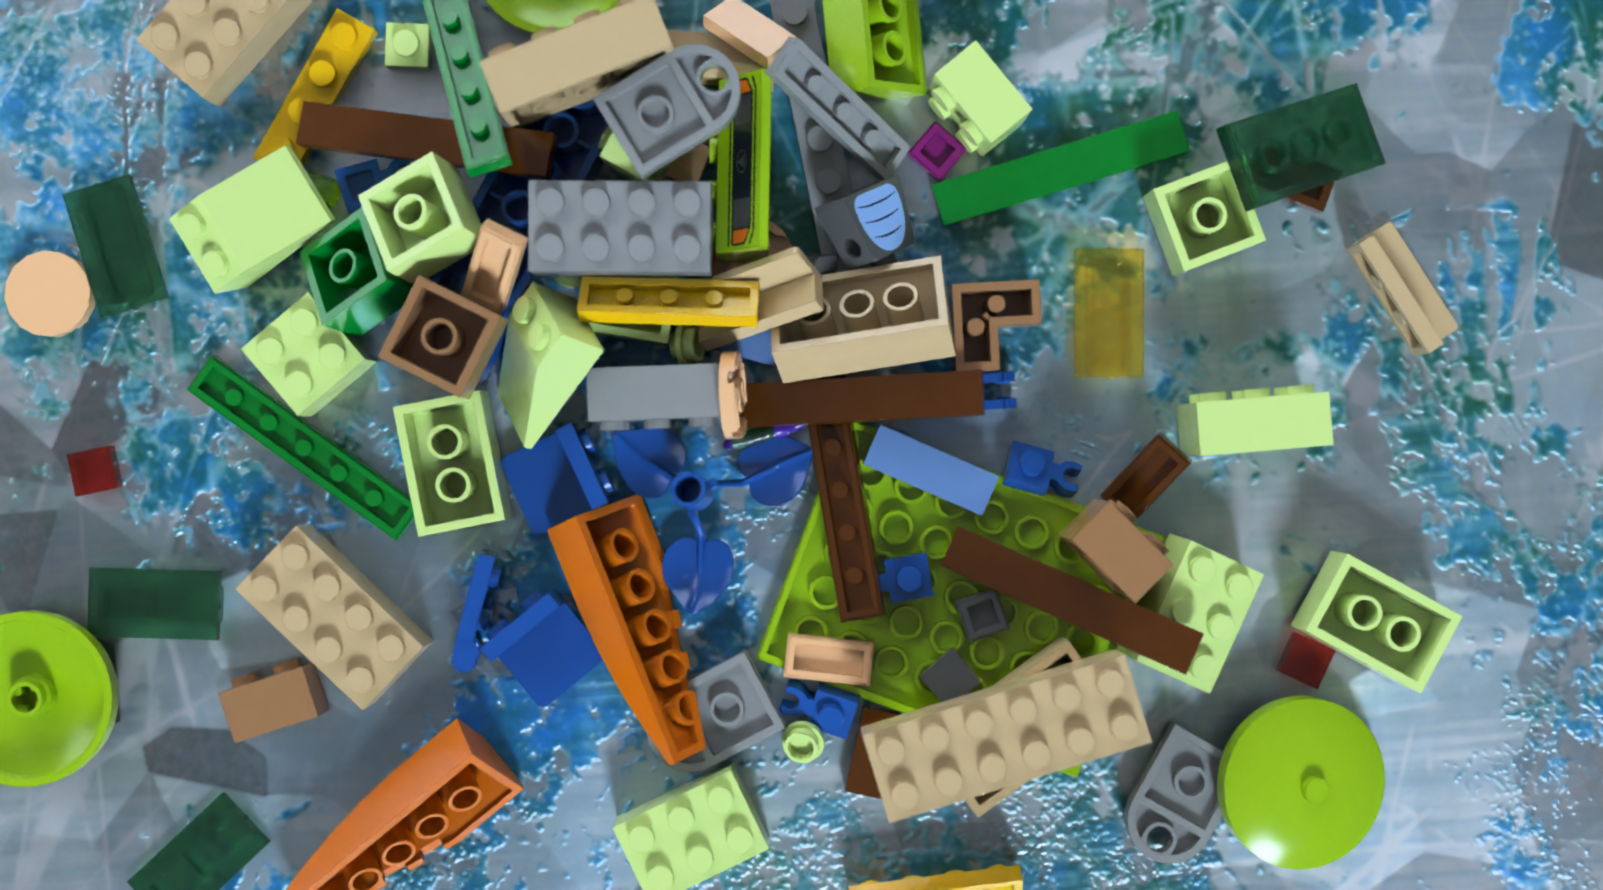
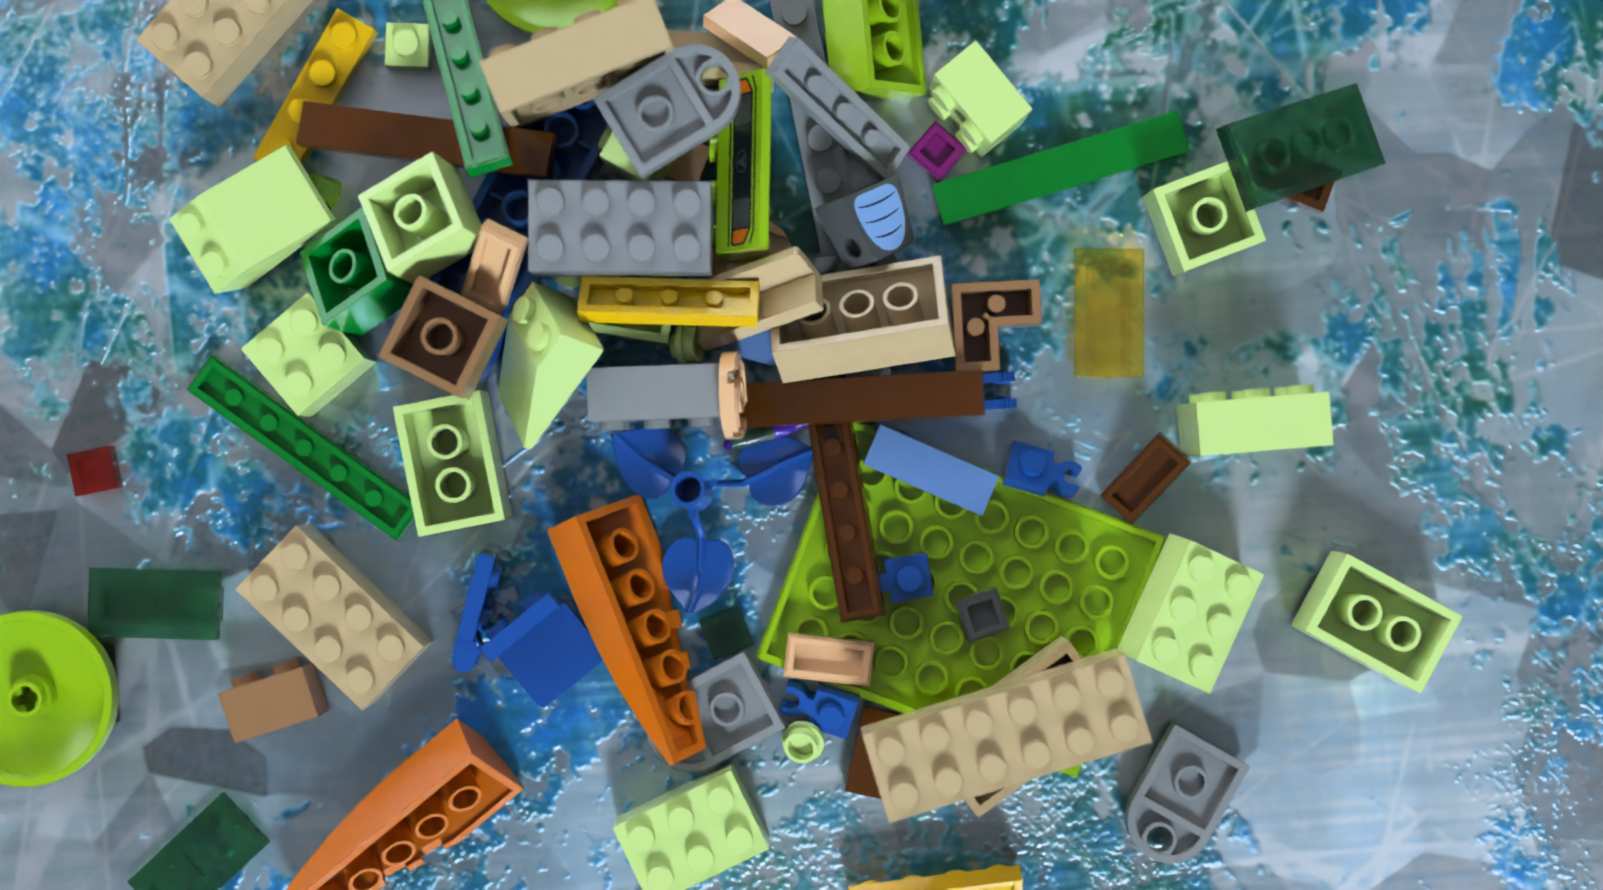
(49, 294): light nougat tile -> none
(115, 246): clear green piece -> none
(361, 177): blue plate -> none
(557, 478): blue bracket -> none
(726, 631): none -> clear green tile
(949, 676): dark grey tile -> none
(1073, 600): reddish brown tile -> none
(1116, 549): medium nougat brick -> none
(1301, 782): lime dish -> none
(1305, 660): clear red tile -> none
(1403, 289): tan panel -> none

